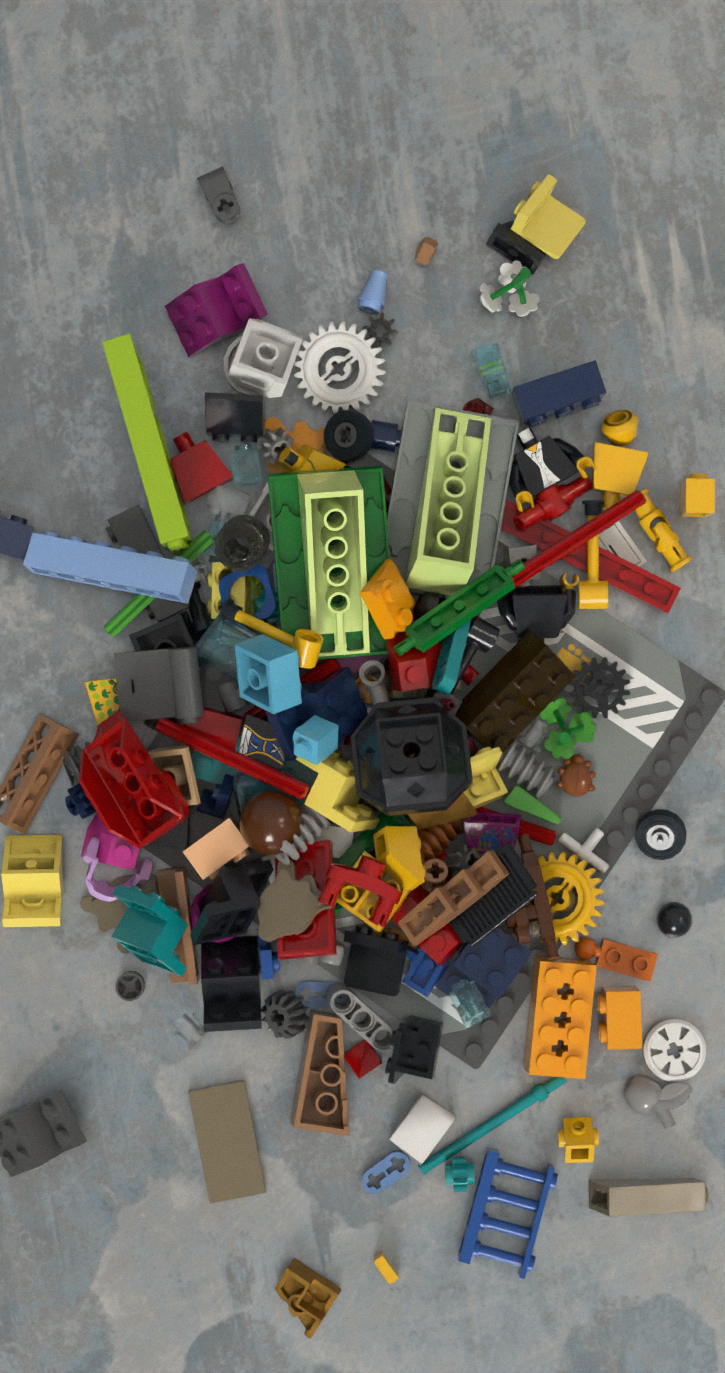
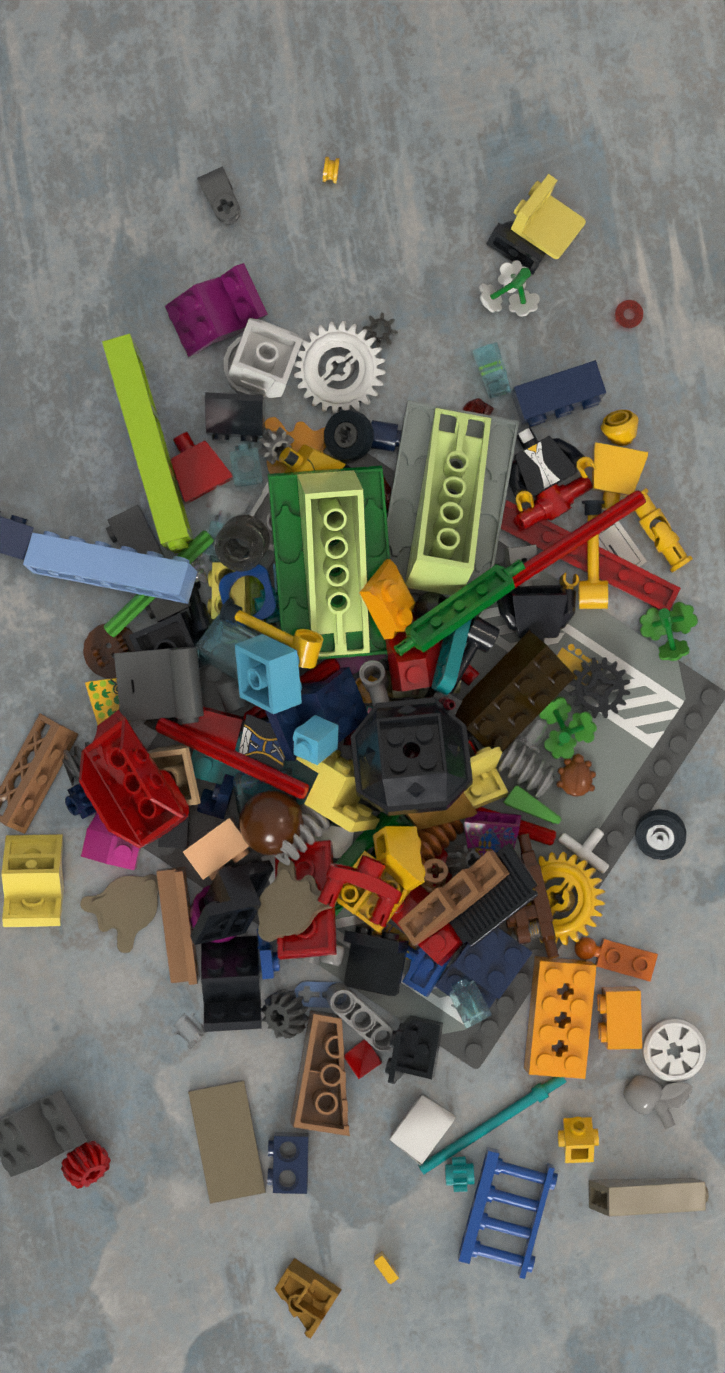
(85, 1164): none -> red gear
(97, 654): none -> reddish brown plate
(101, 889): lavender helmet -> none
(128, 989): dark grey wheel -> none
(150, 929): teal bracket -> none
(296, 1163): none -> dark blue brick
(331, 169): none -> yellow bush
(373, 294): light blue cone -> none
(389, 1177): medium blue beam -> none
(425, 251): medium nougat tile -> none
(629, 305): none -> clear red plate
(663, 622): none -> bright green plant
(674, 919): black piece -> none
(697, 496): yellow piece -> none

